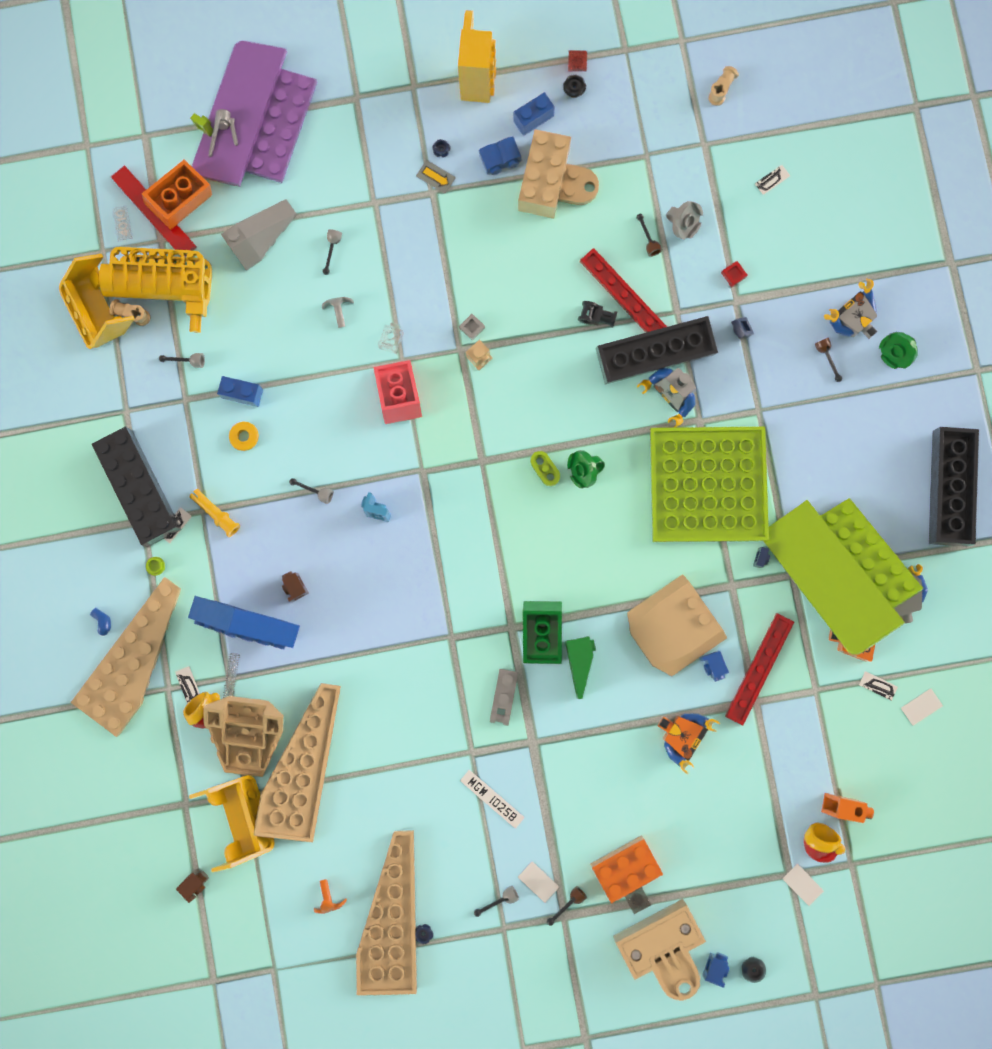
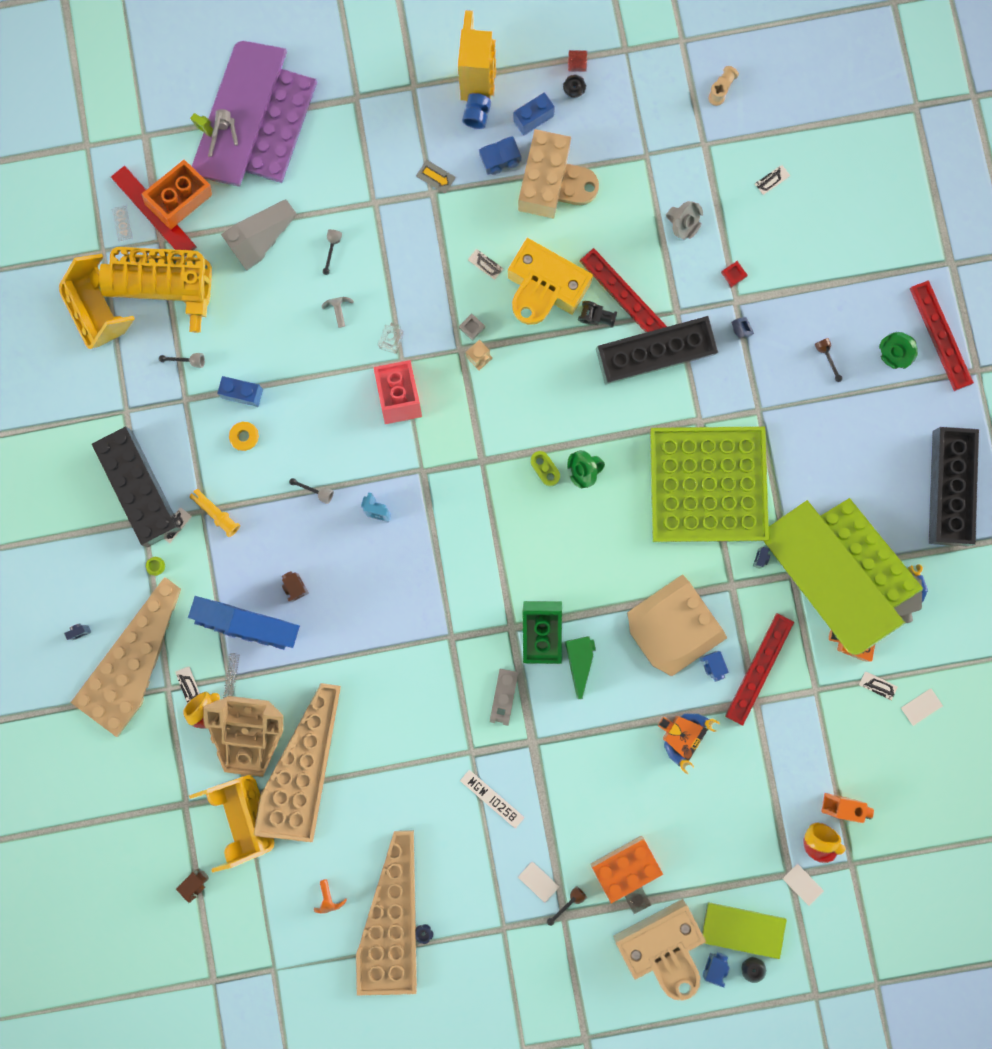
(77, 631): none -> dark blue plate
(104, 621): blue arm -> none
(127, 310): tan connector -> none
(441, 144): dark blue plate -> none
(477, 110): none -> blue wheel
(485, 264): none -> clear sticker
(509, 896): hinge -> none
(545, 282): none -> yellow brick
(653, 247): hinge -> none
(675, 389): torso -> none
(744, 930): none -> lime tile
(856, 313): torso -> none
(941, 335): none -> red tile

